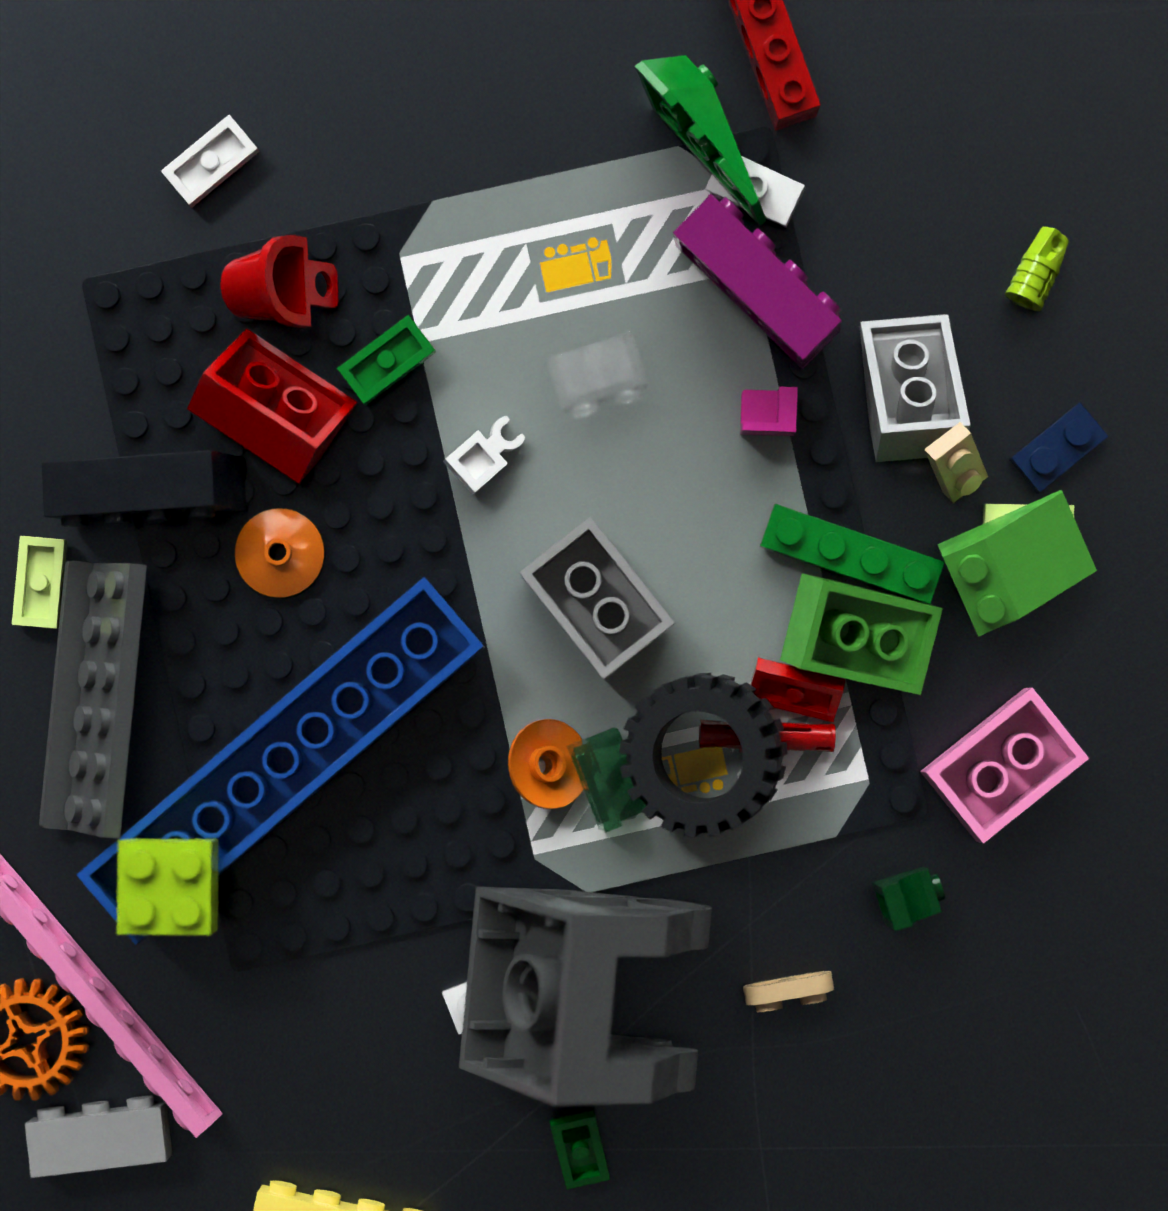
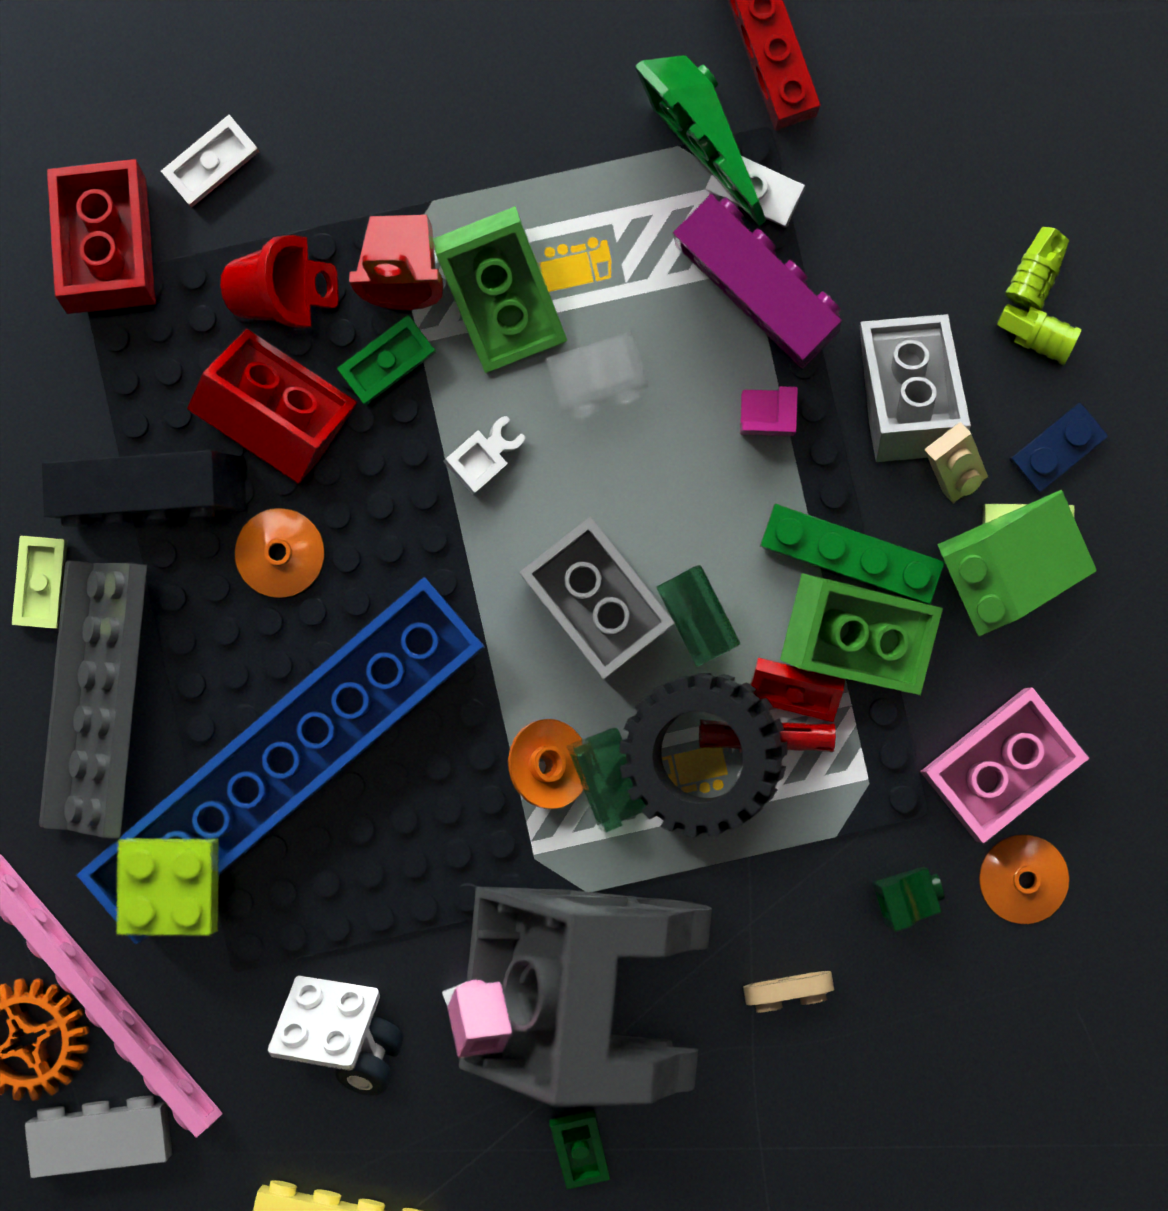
(100, 236): none -> red brick
(336, 1028): none -> white plate
(398, 264): none -> container
(479, 1018): none -> bright pink brick
(499, 289): none -> bright green slope
(698, 615): none -> clear green panel
(1001, 876): none -> orange dish
(1040, 332): none -> lime hinge

